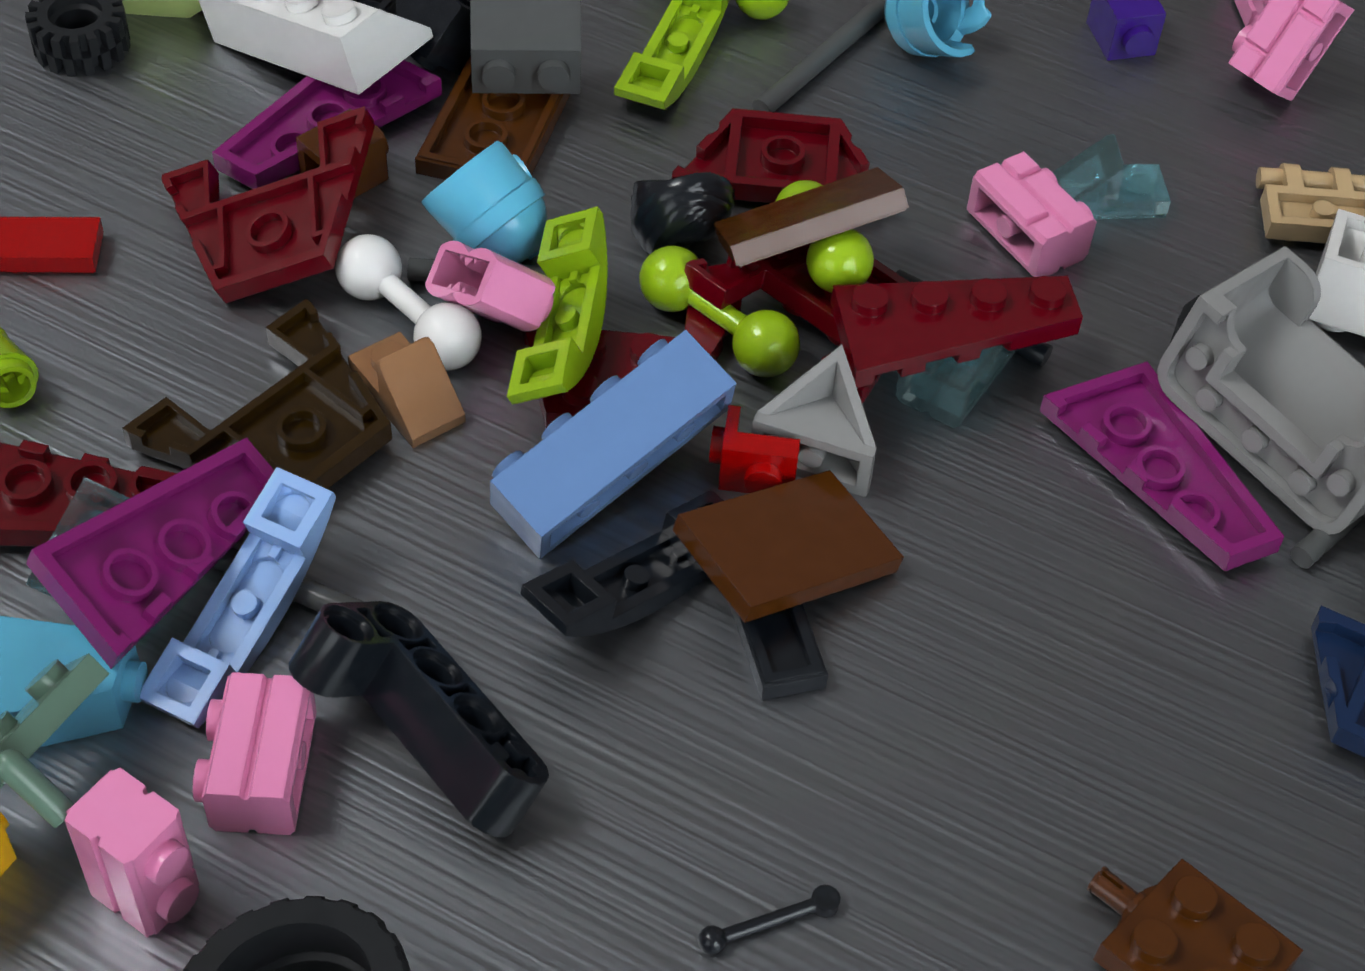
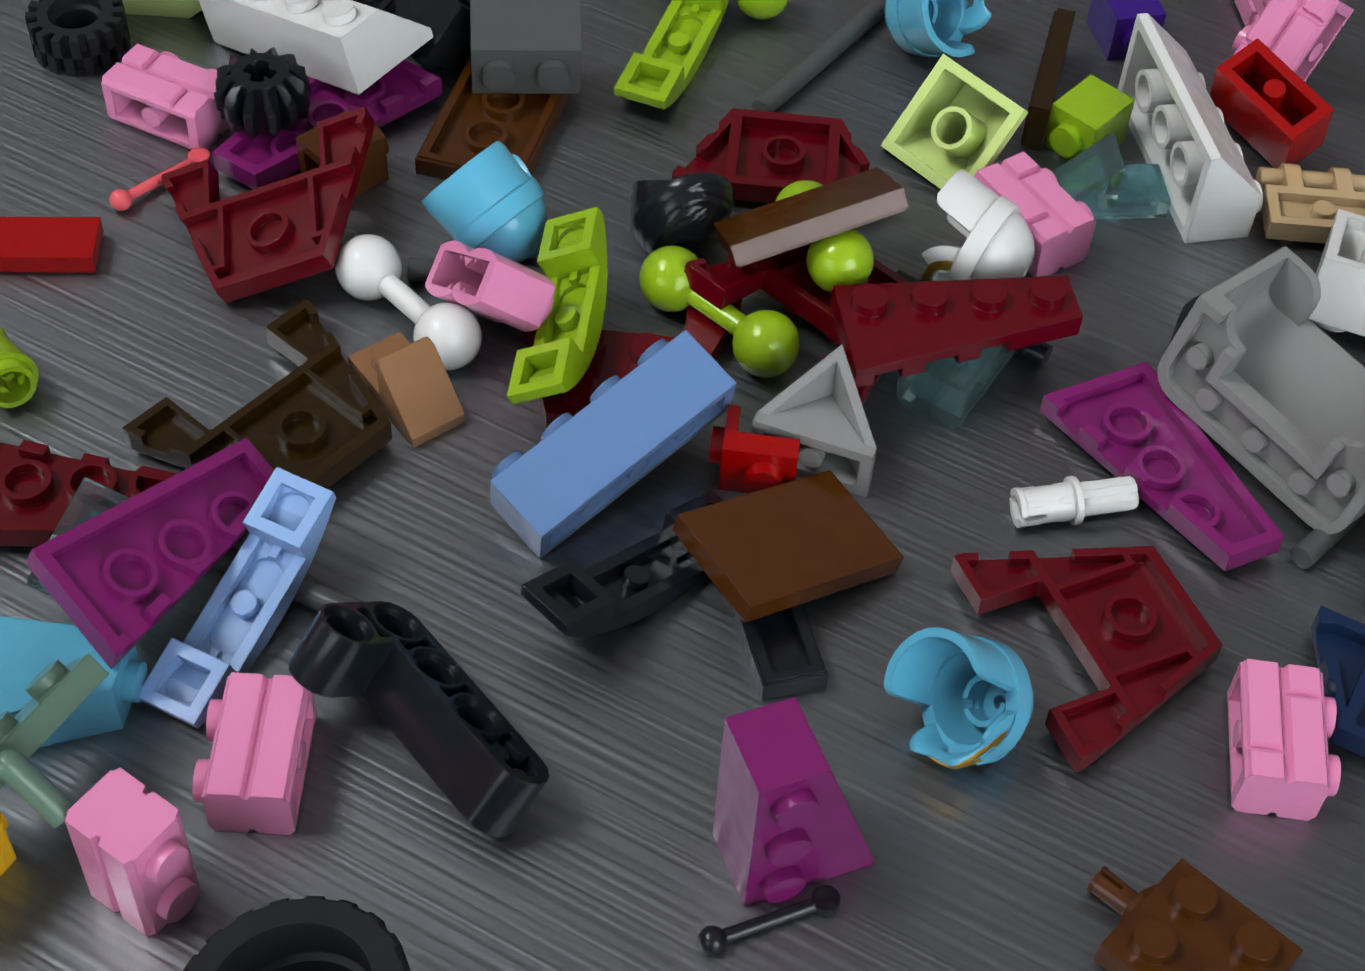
(122, 199): none -> coral hinge
(164, 97): none -> bright pink brick
(262, 92): none -> black gear
(781, 807): none -> magenta wedge
(953, 124): none -> yellowish green slope
(969, 693): none -> medium azure helmet
(996, 234): none -> white helmet
(1047, 79): none -> dark brown tile
(1072, 500): none -> white axle
(1087, 116): none -> lime brick
(1121, 619): none -> dark red wing
(1187, 137): none -> white slope
(1270, 105): none -> red brick
(1280, 740): none -> bright pink brick

